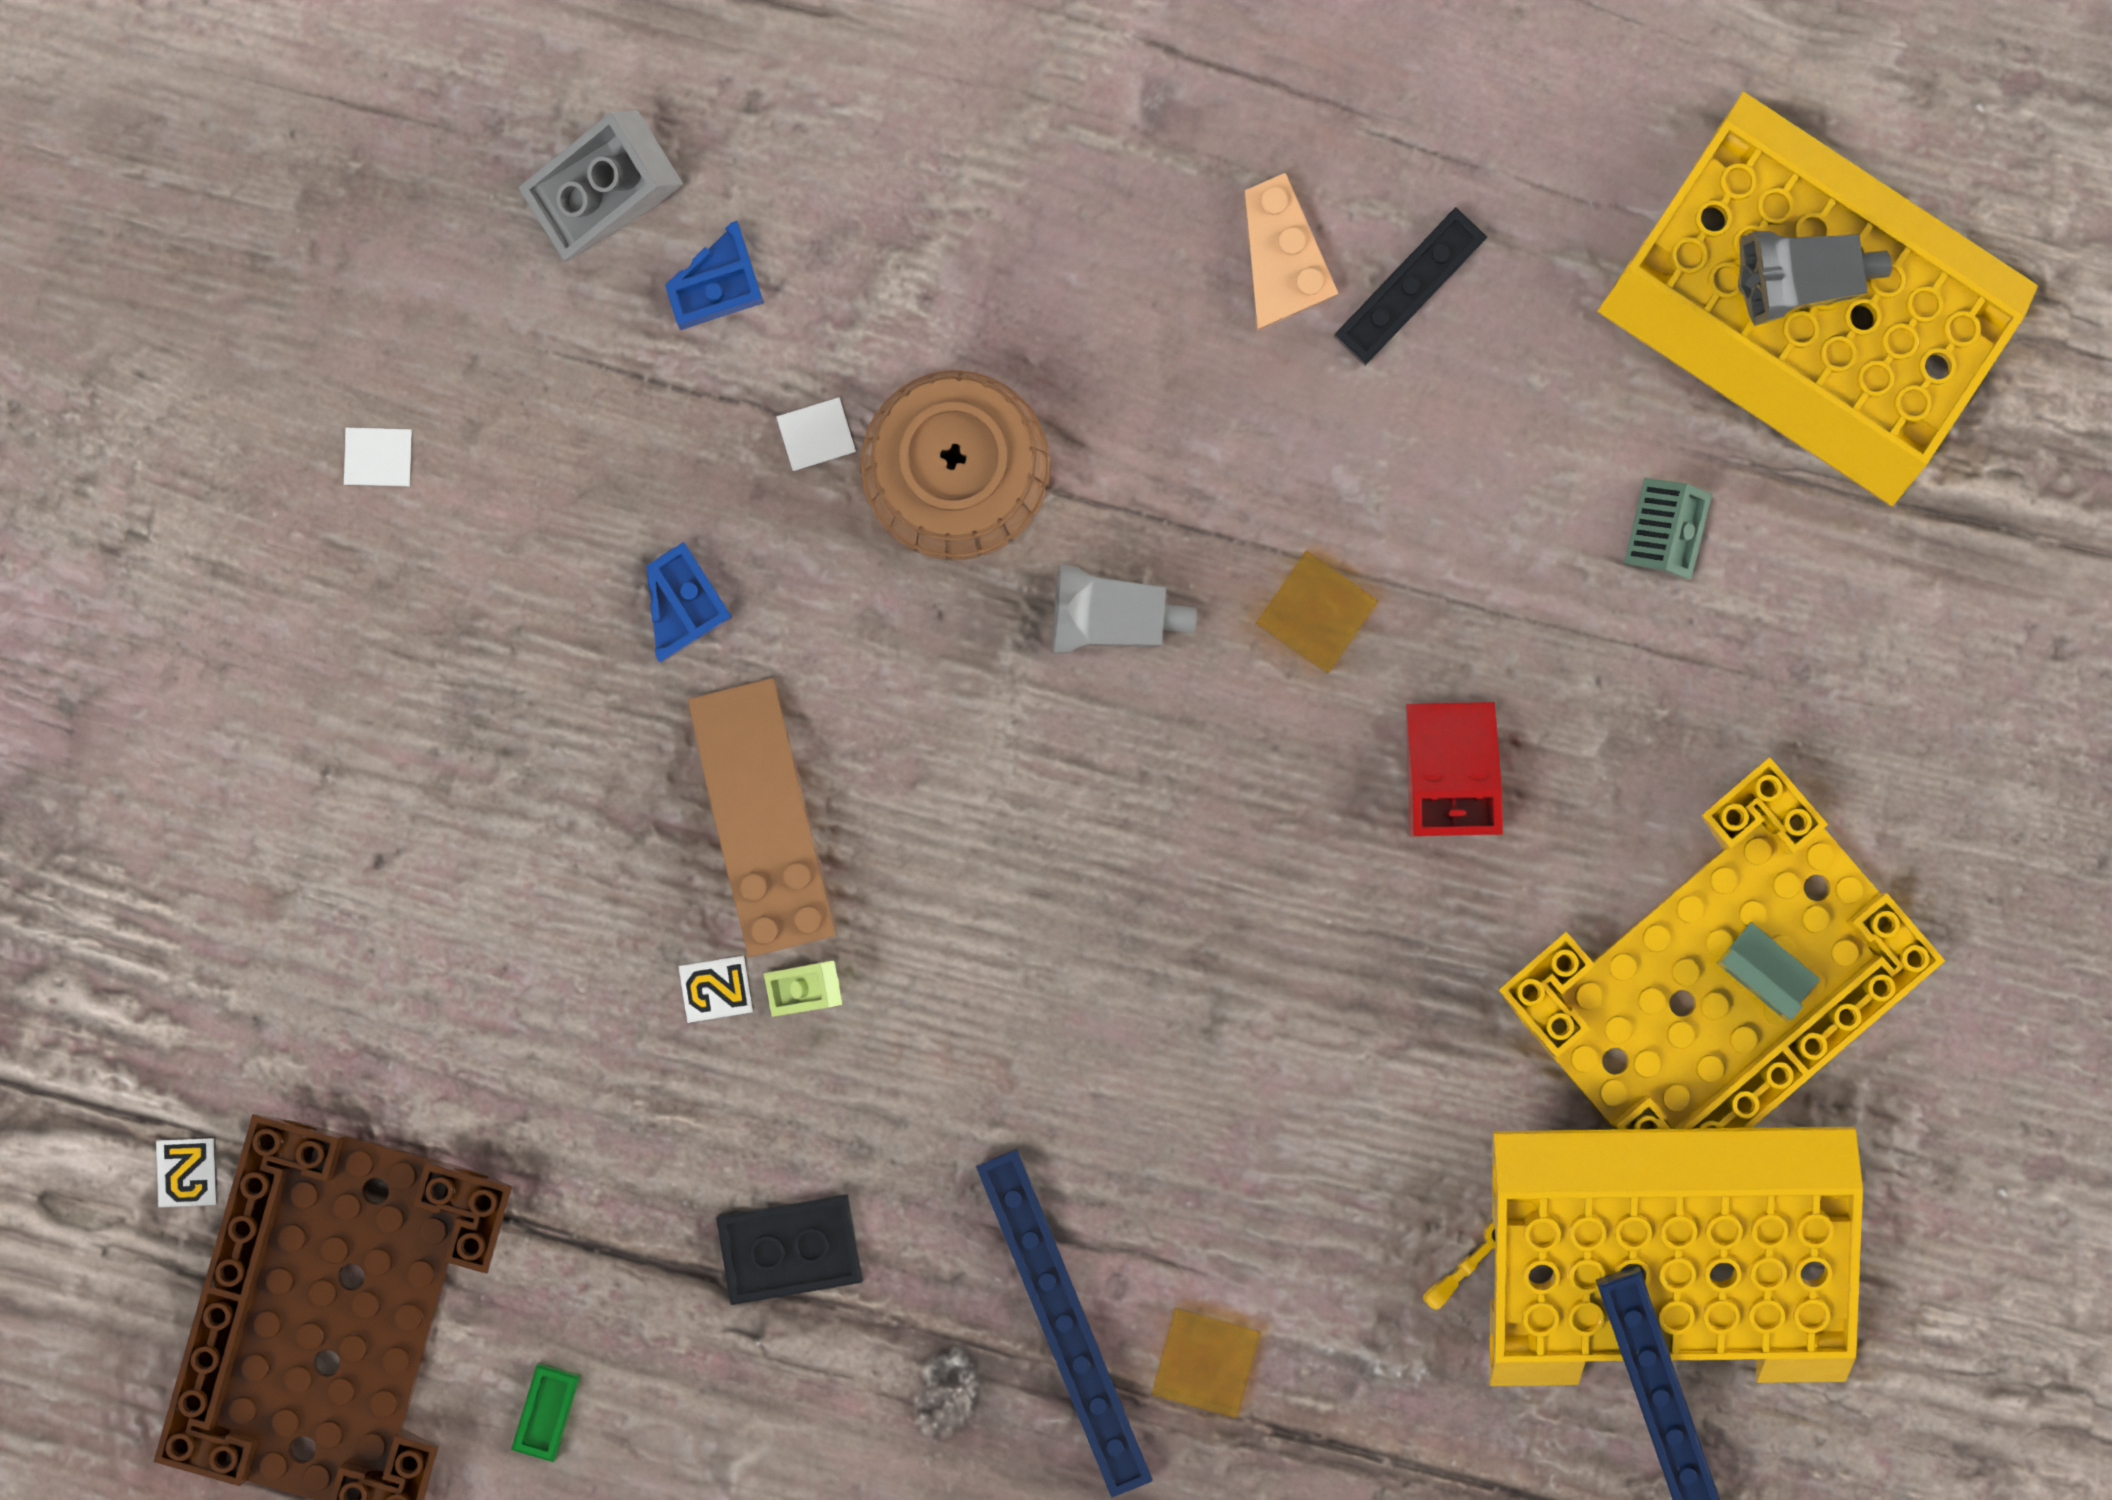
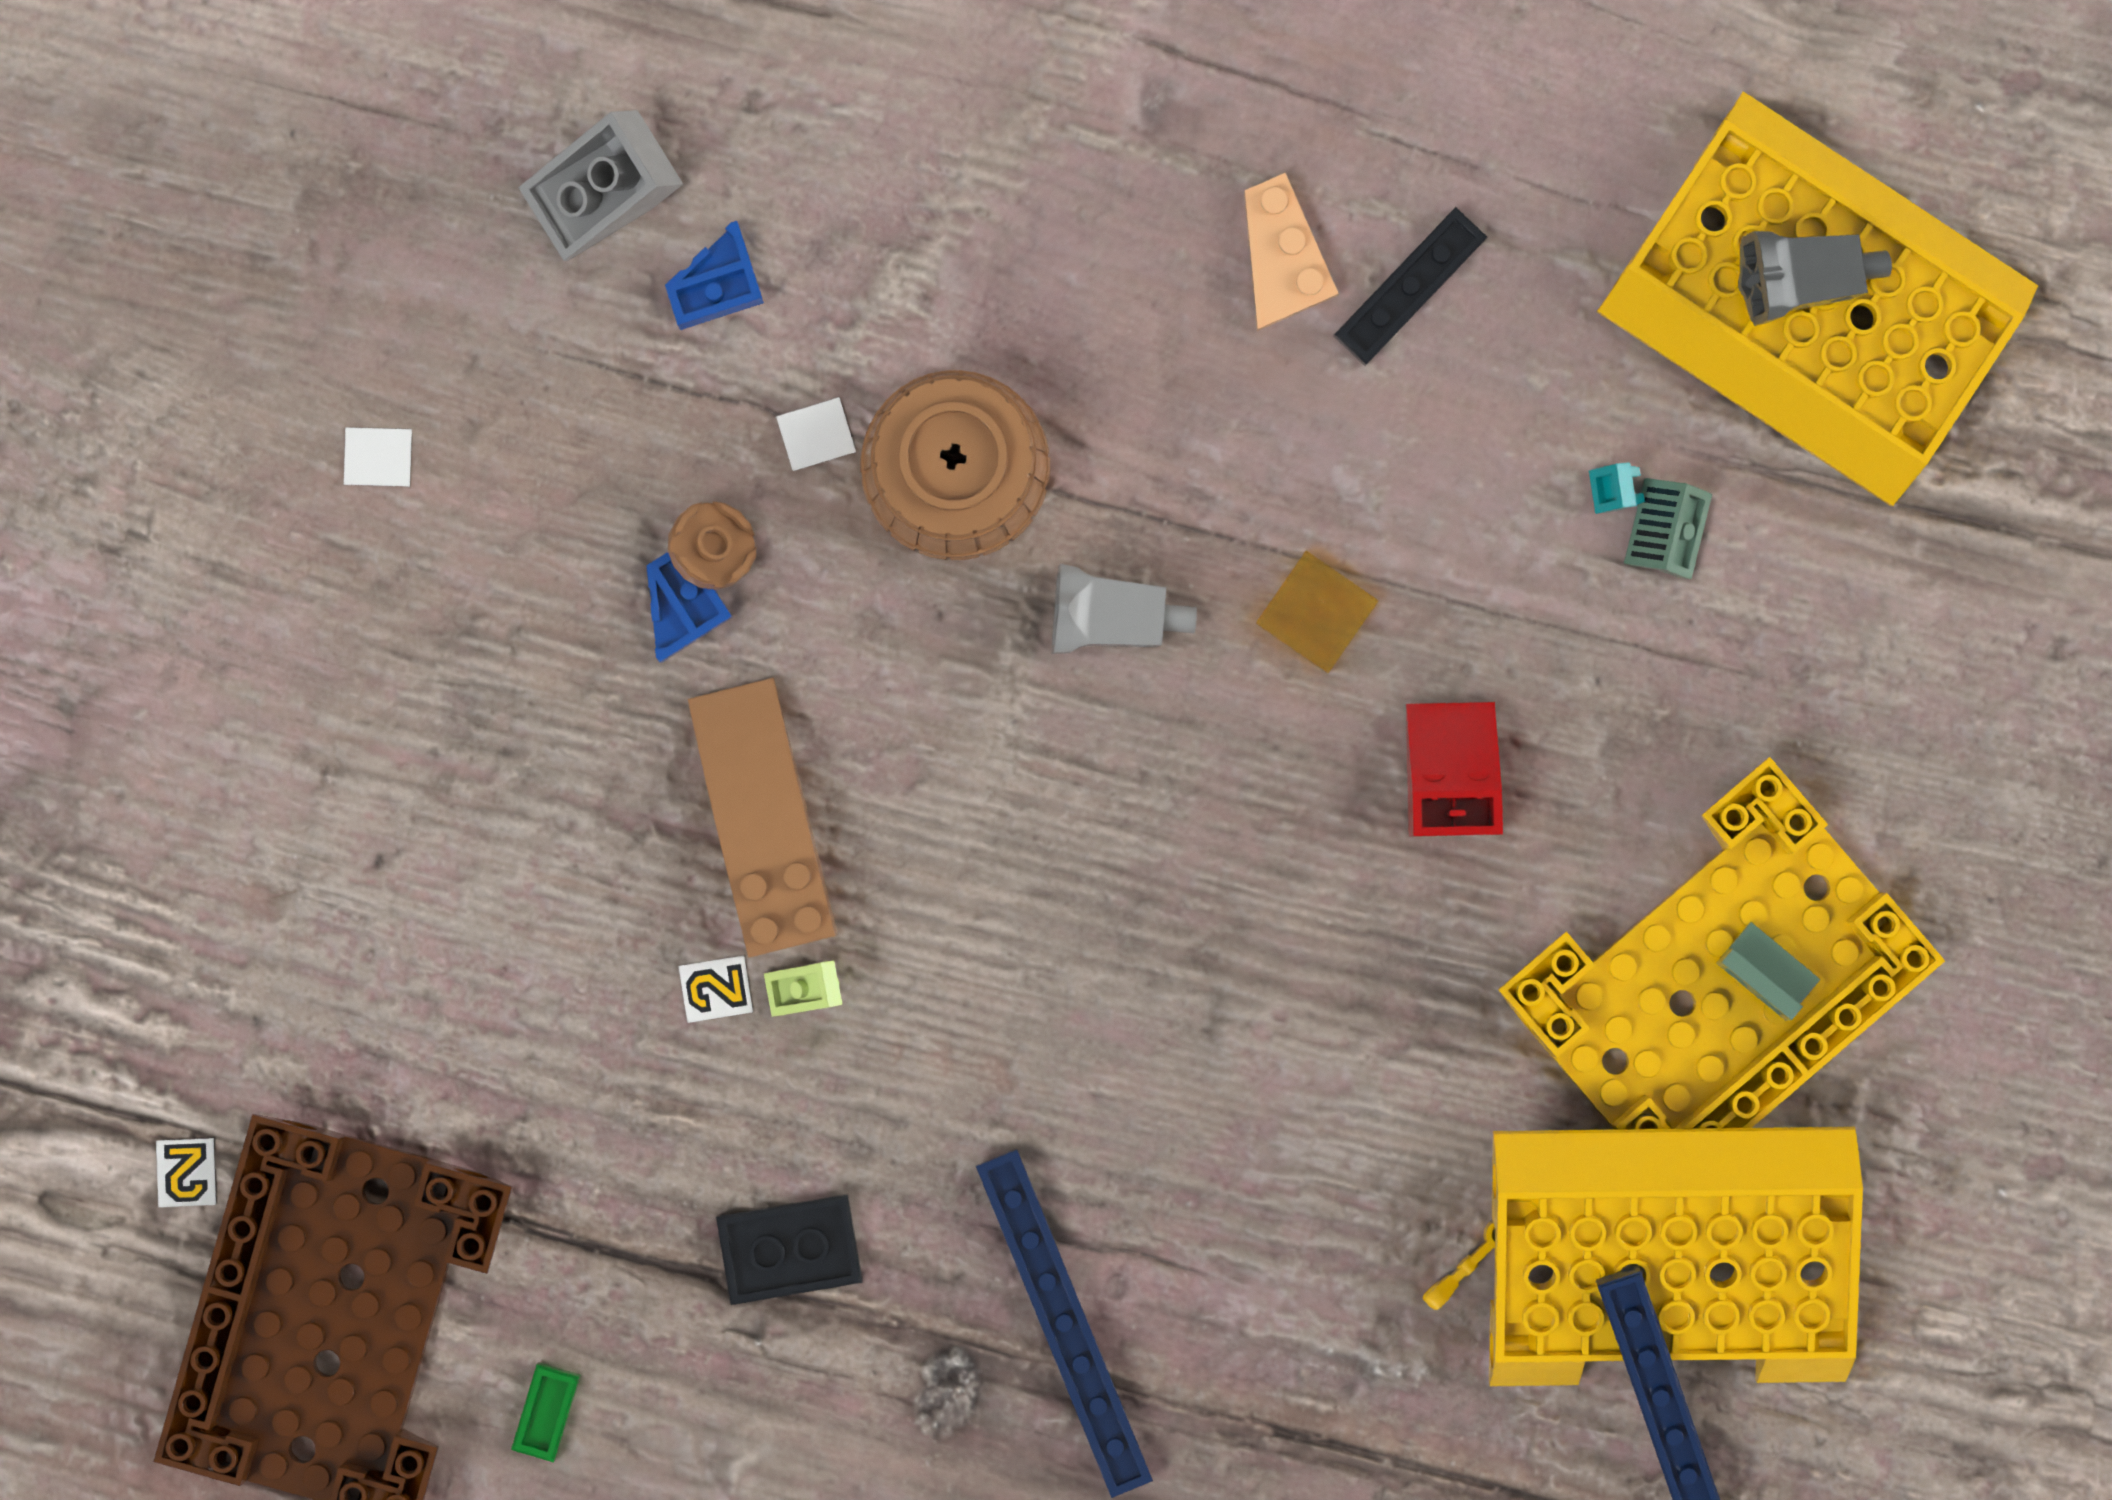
(712, 545): none -> medium nougat tile
(1205, 1362): clear yellow tile -> none
(1614, 487): none -> teal tile

